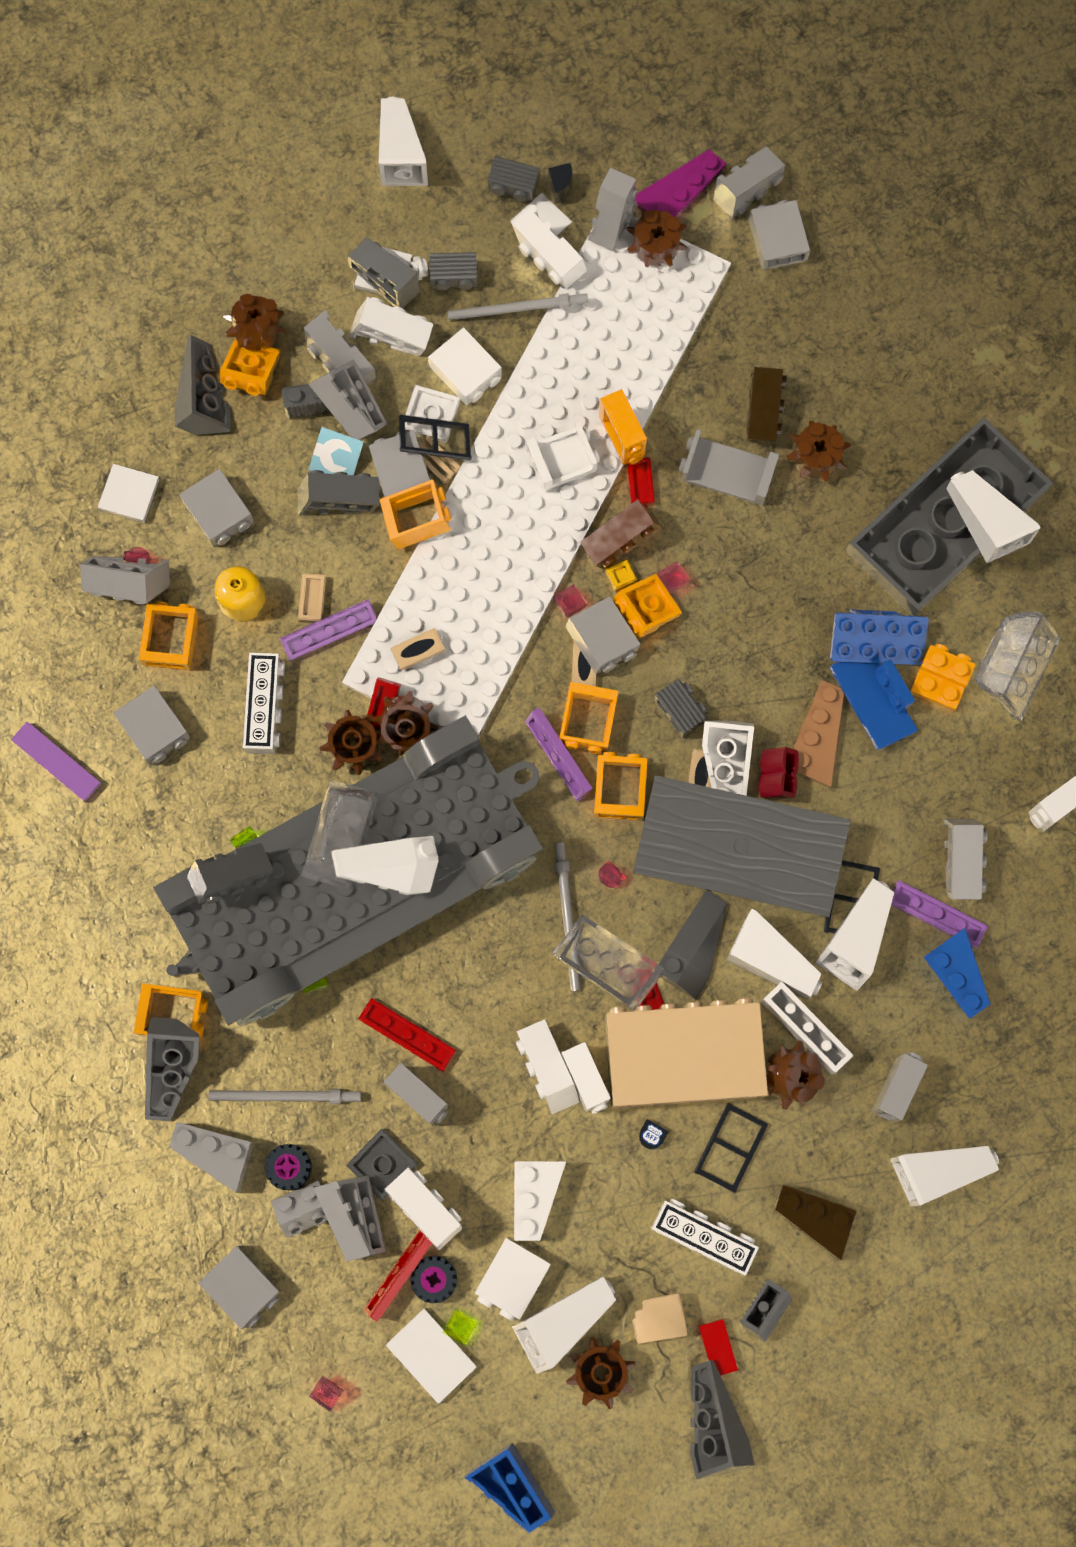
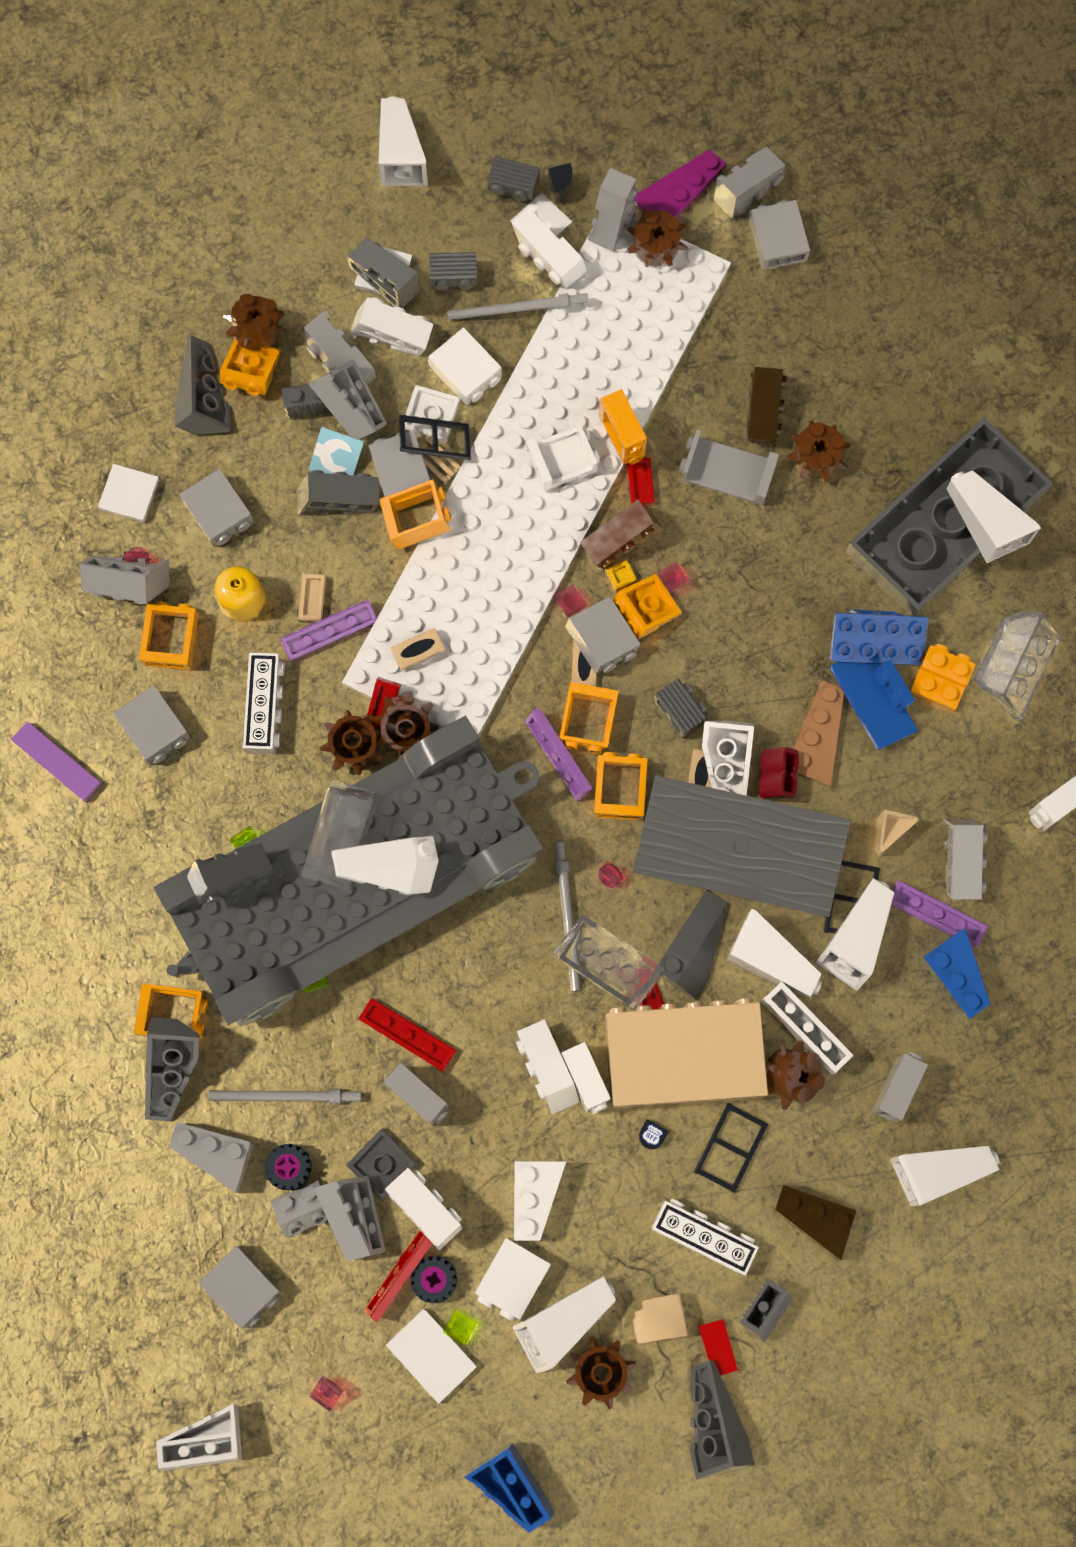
(204, 1443): none -> white wedge
(419, 265): white plate -> none
(891, 827): none -> tan slope

